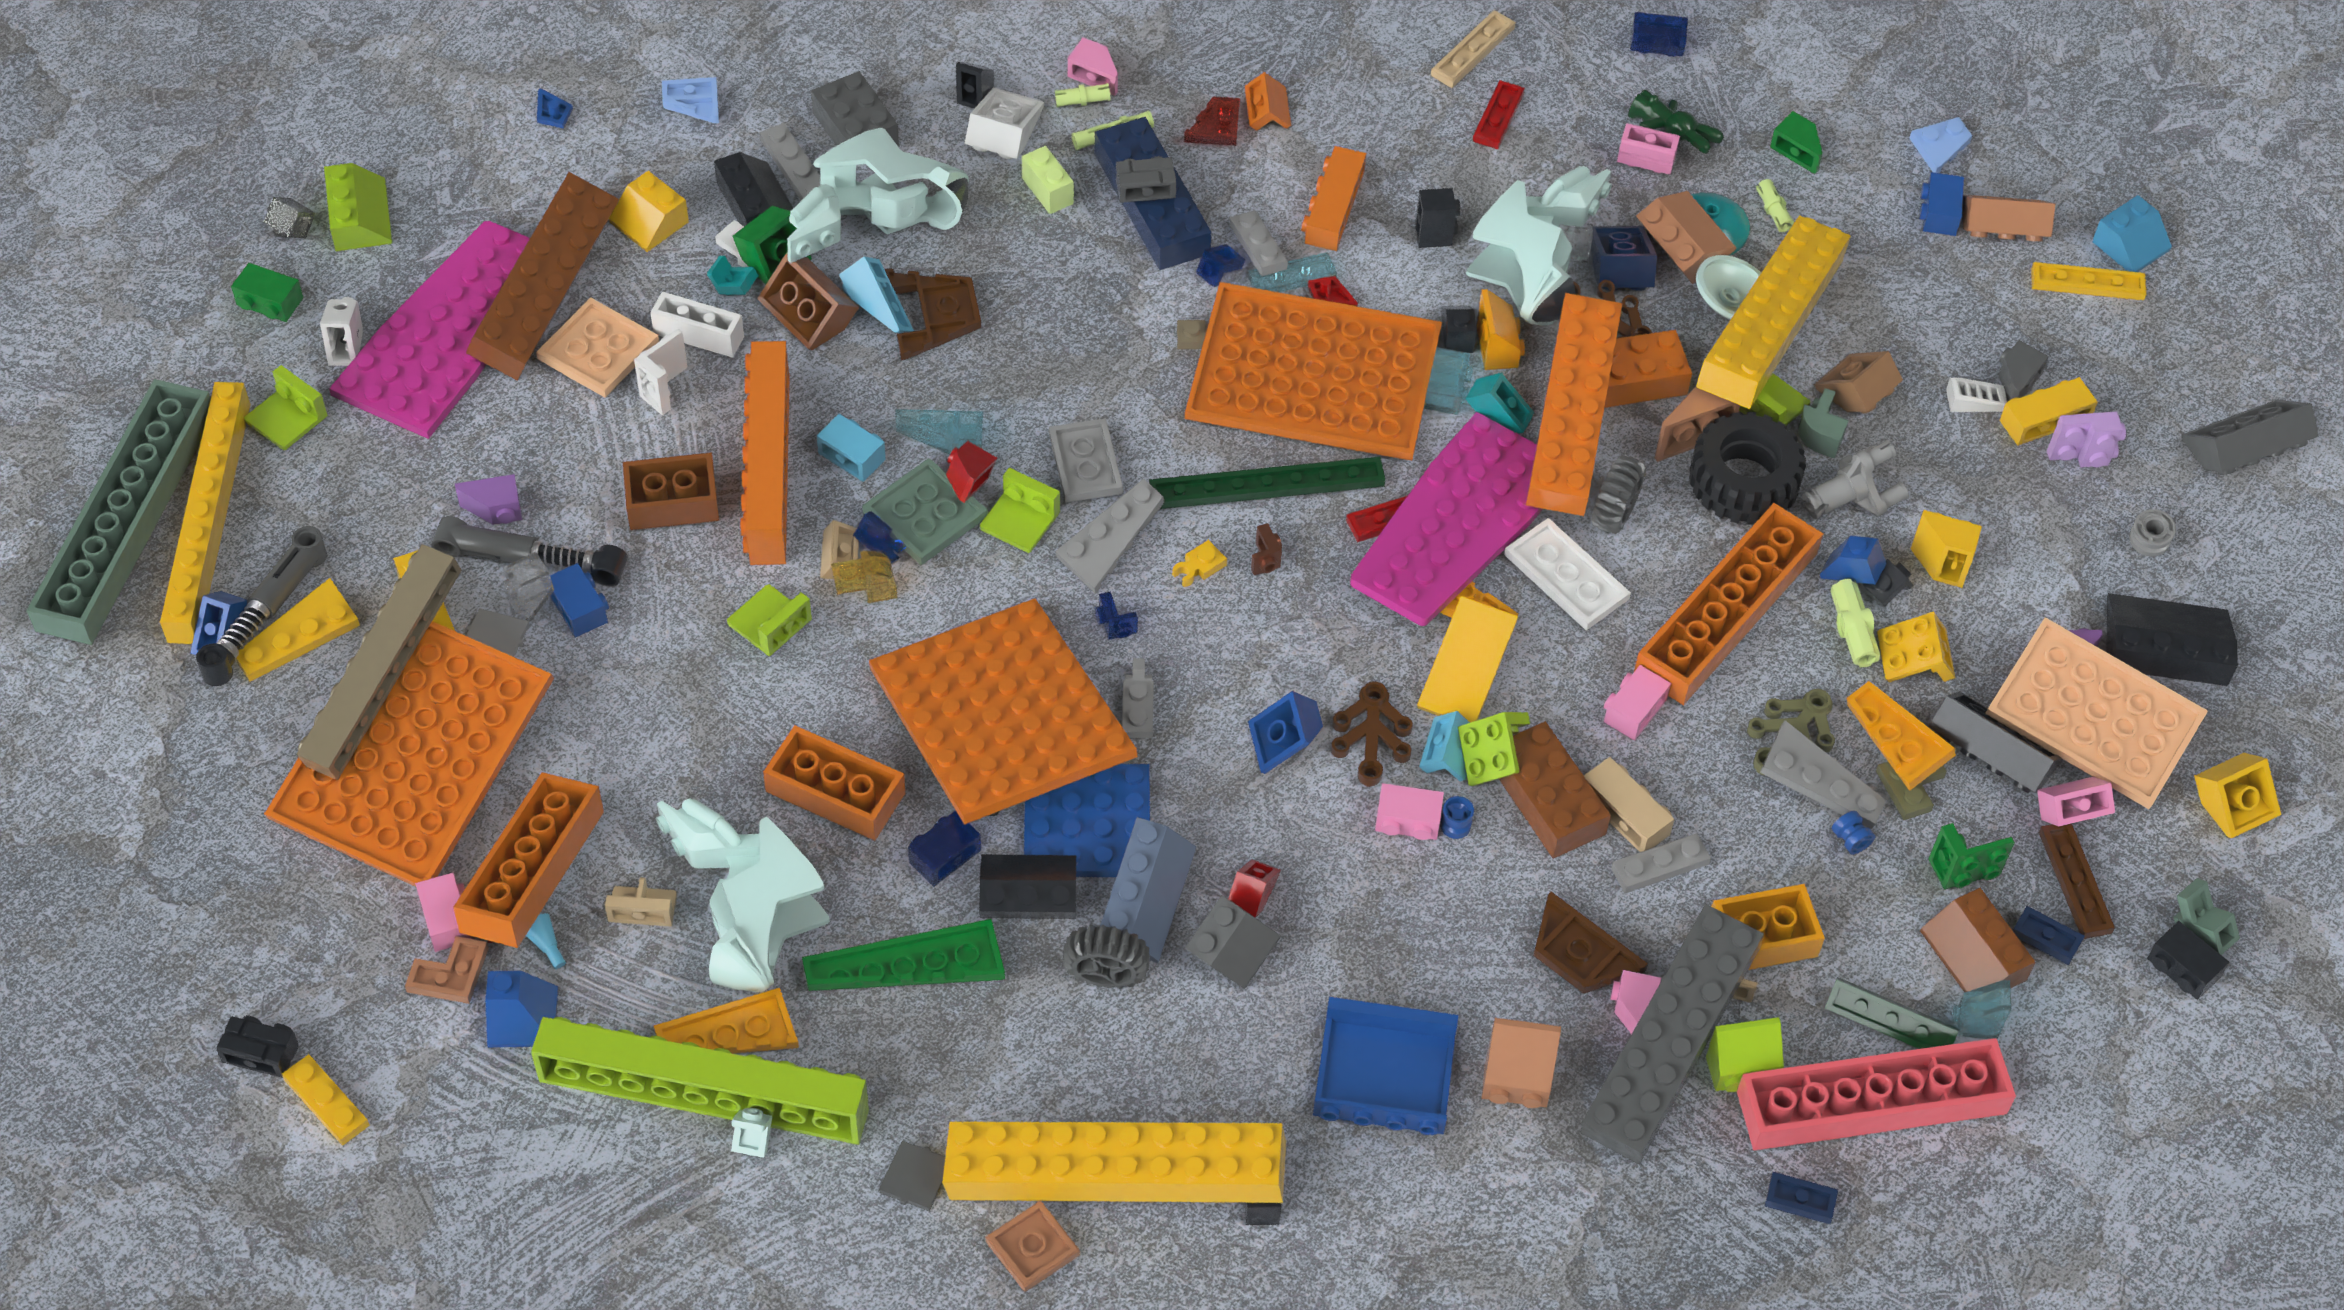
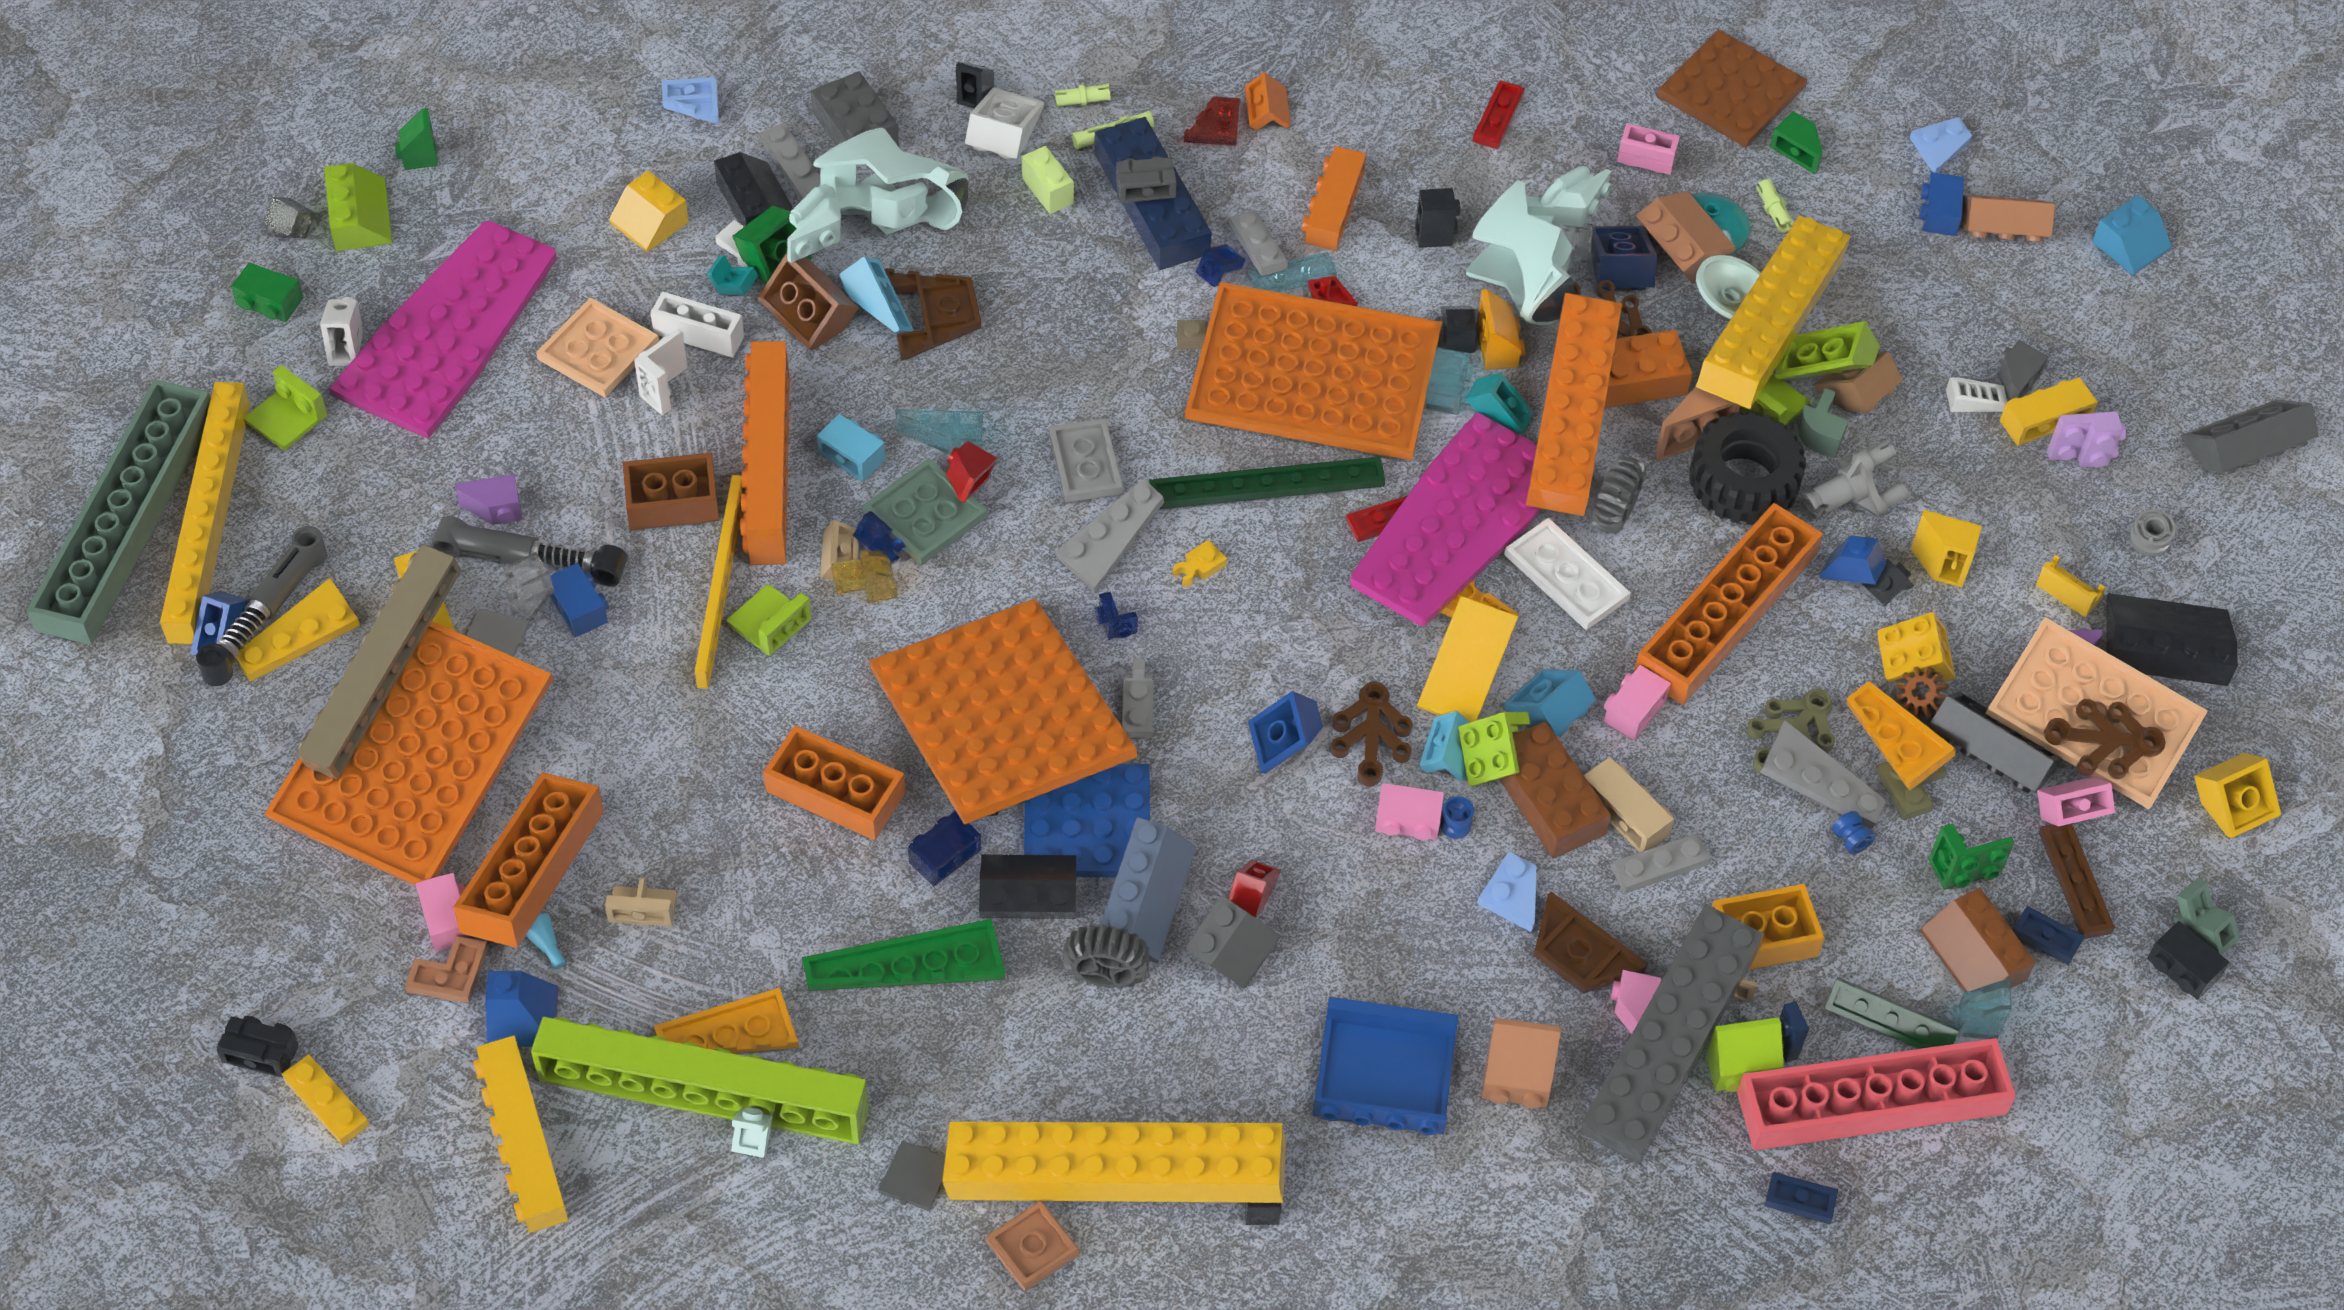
(417, 142): none -> green slope
(521, 1134): none -> yellow brick
(542, 276): dark orange brick -> none
(552, 110): blue piece -> none
(719, 584): none -> yellow tile
(759, 900): light aqua piece -> none
(1022, 511): lime bracket -> none
(1093, 65): bright pink slope -> none
(1270, 551): copper bracket -> none
(1473, 49): tan tile -> none
(1512, 891): none -> light blue wing
(1553, 698): none -> dark azure slope
(1657, 115): dark green animal -> none
(1659, 34): clear blue brick -> none
(1732, 88): none -> dark orange plate
(1793, 1030): none -> dark blue plate
(1829, 352): none -> lime slope
(1855, 623): yellowish green piece -> none
(1913, 686): none -> dark orange gear
(2069, 588): none -> yellow hinge
(2088, 281): yellow tile -> none
(2108, 736): none -> reddish brown plant

